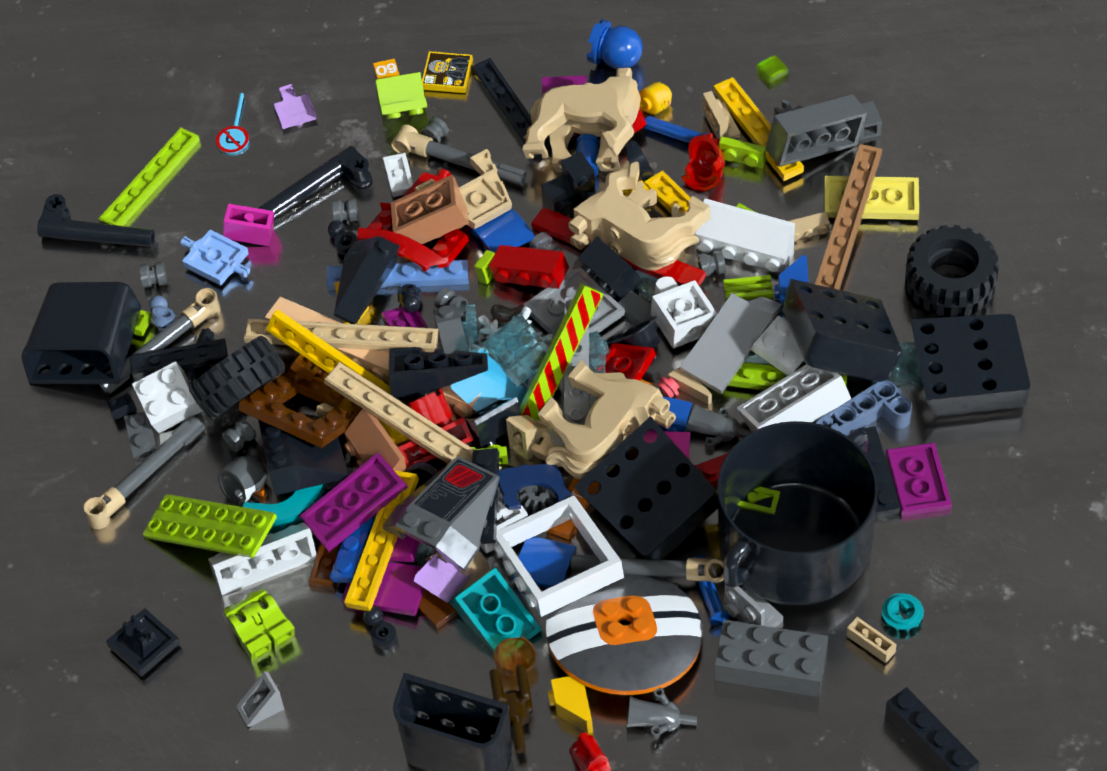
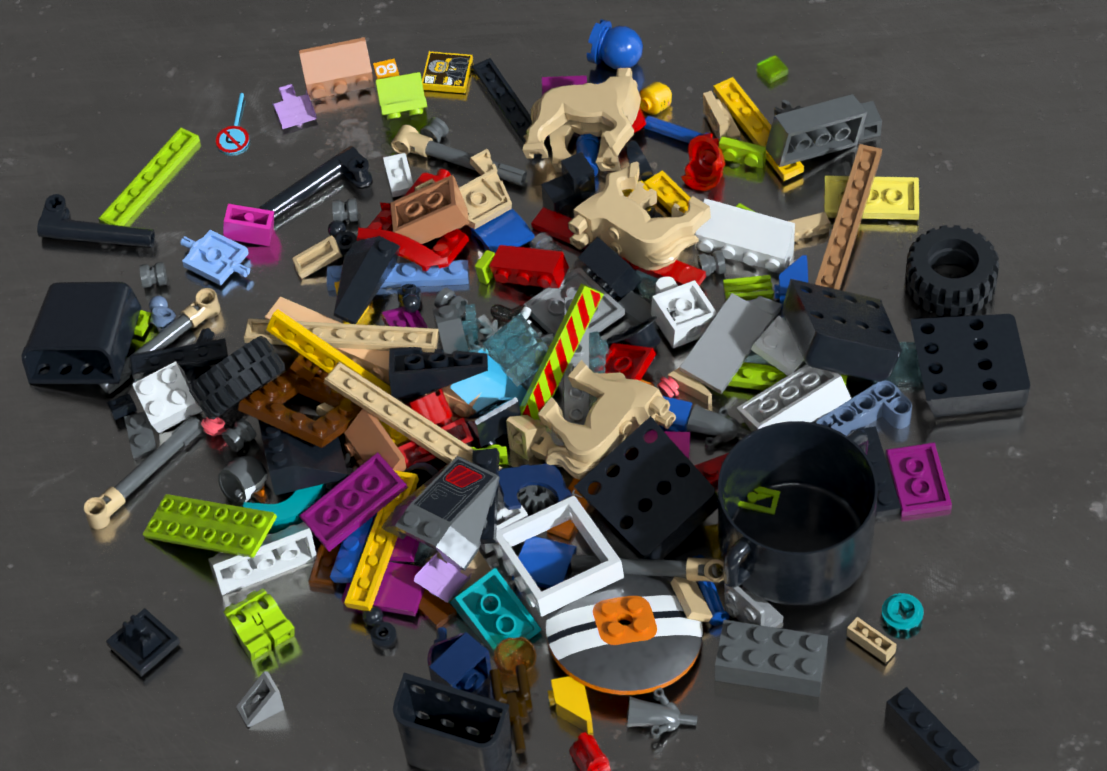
(213, 427): none -> coral plate
(317, 257): none -> tan tile
(336, 68): none -> slope
(458, 661): none -> dark blue piece
(691, 599): none -> tan tile

